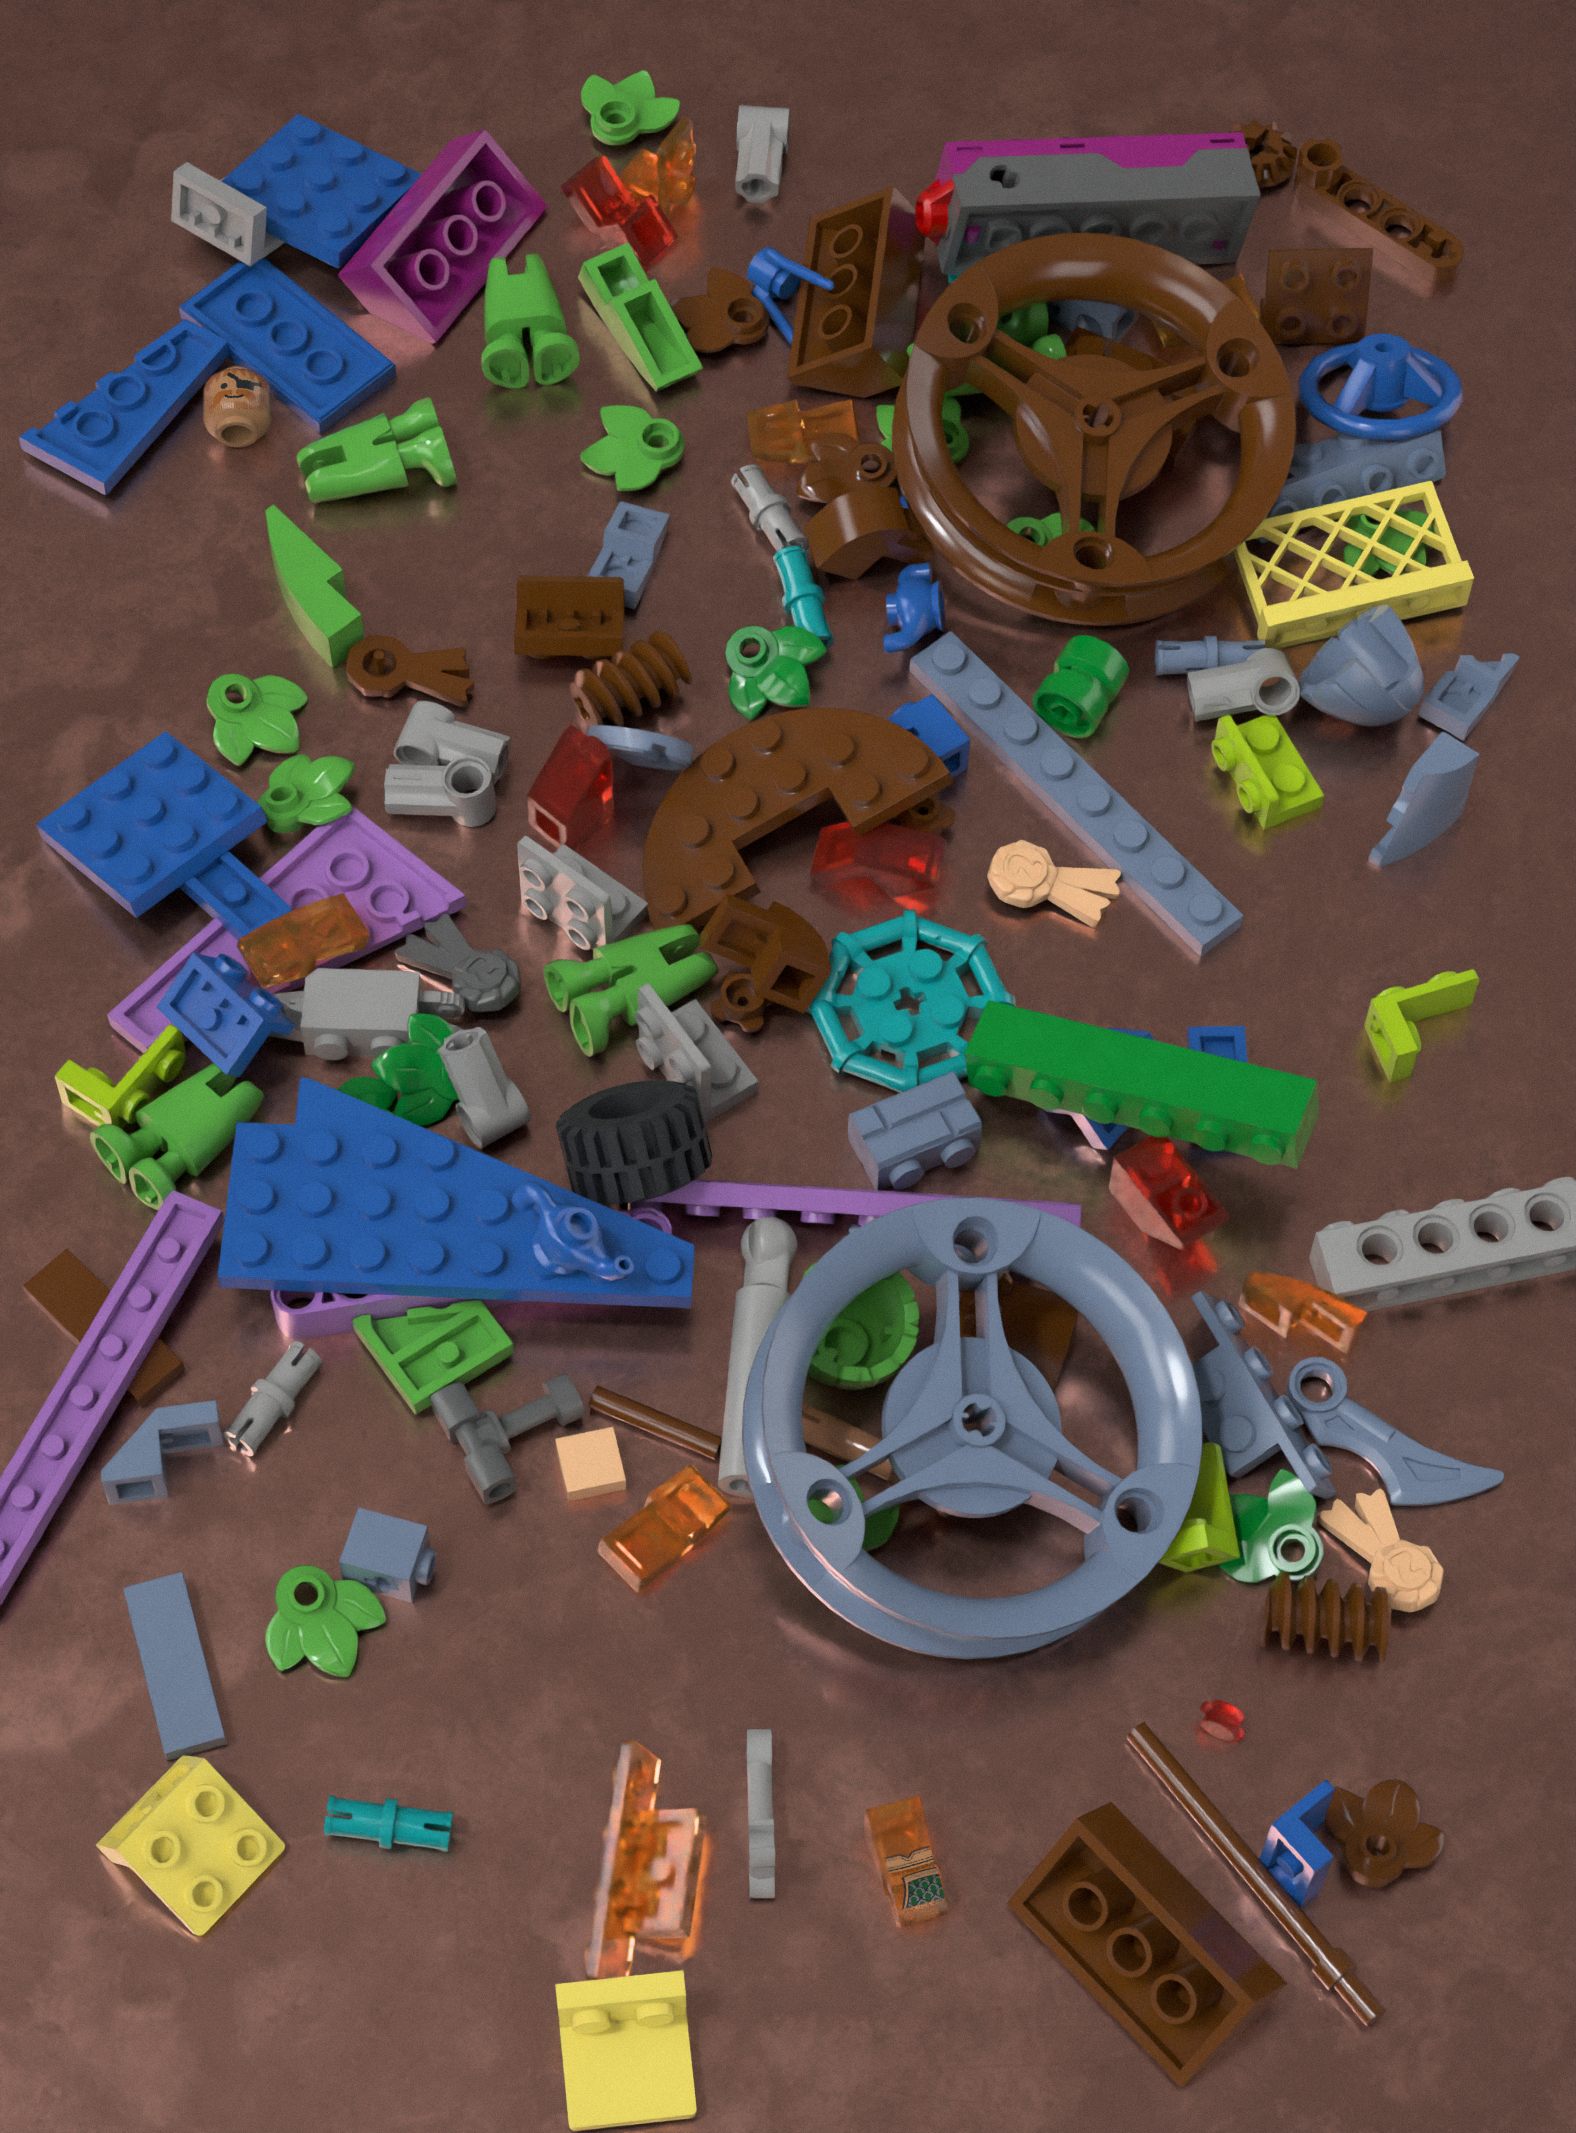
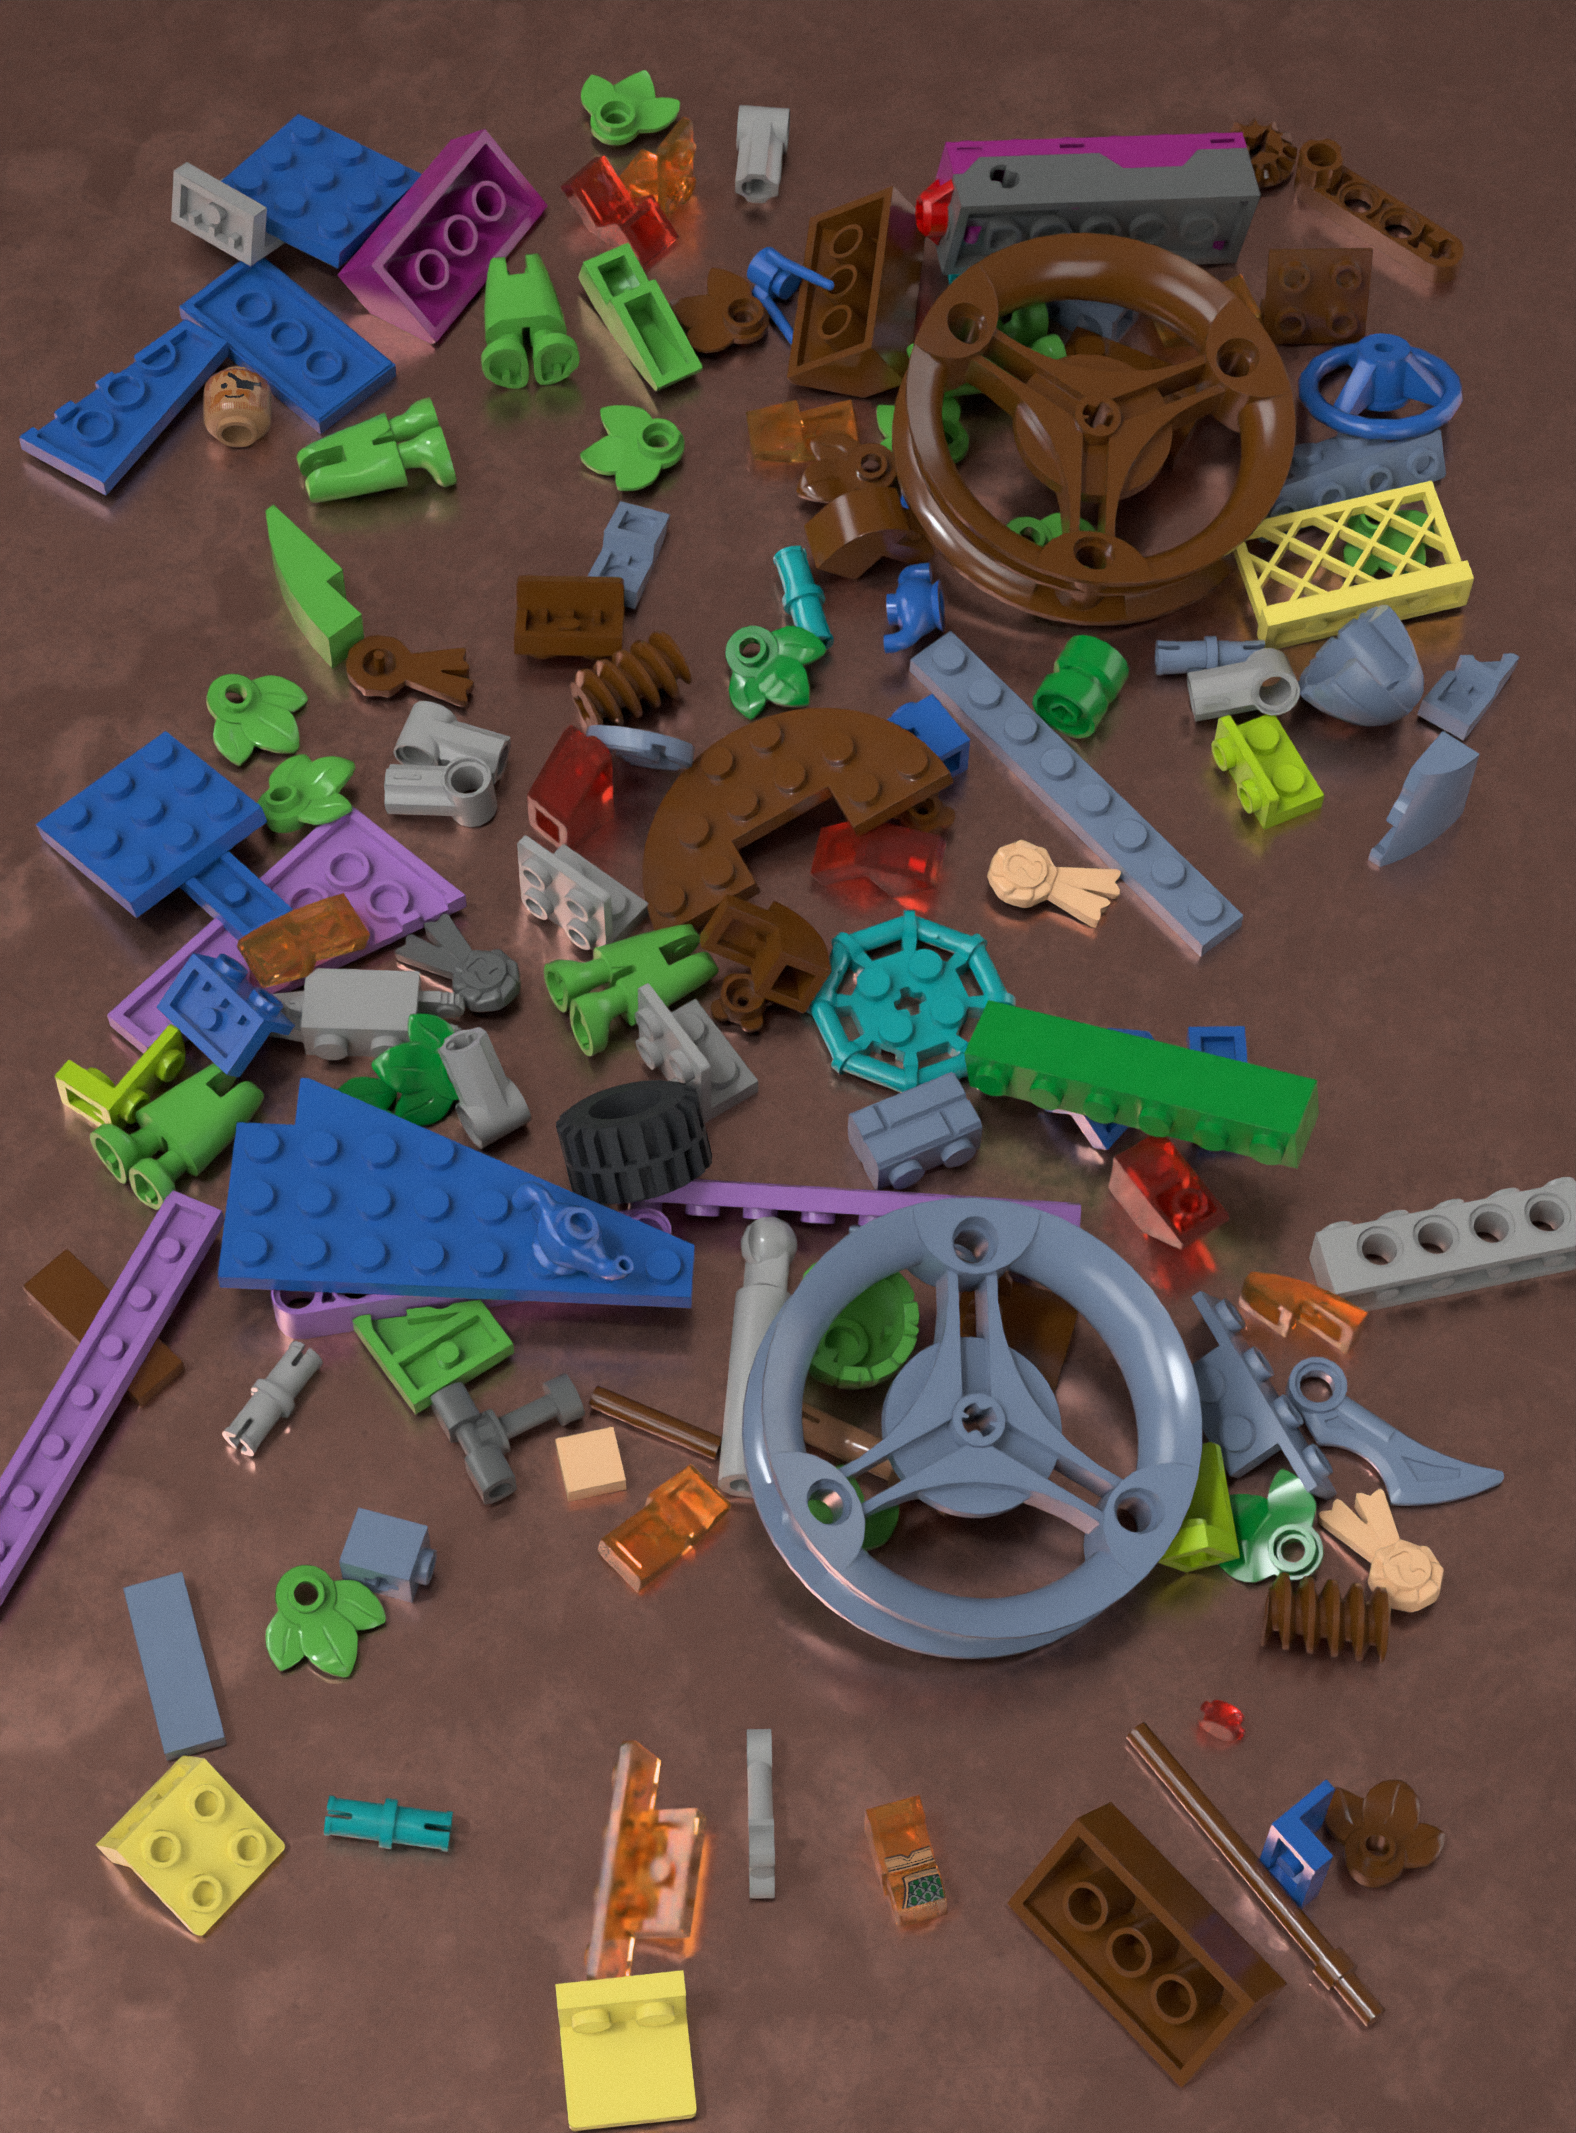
(140, 1465): sand blue slope -> none
(767, 509): light grey pin -> none
(1395, 1009): lime bracket -> none

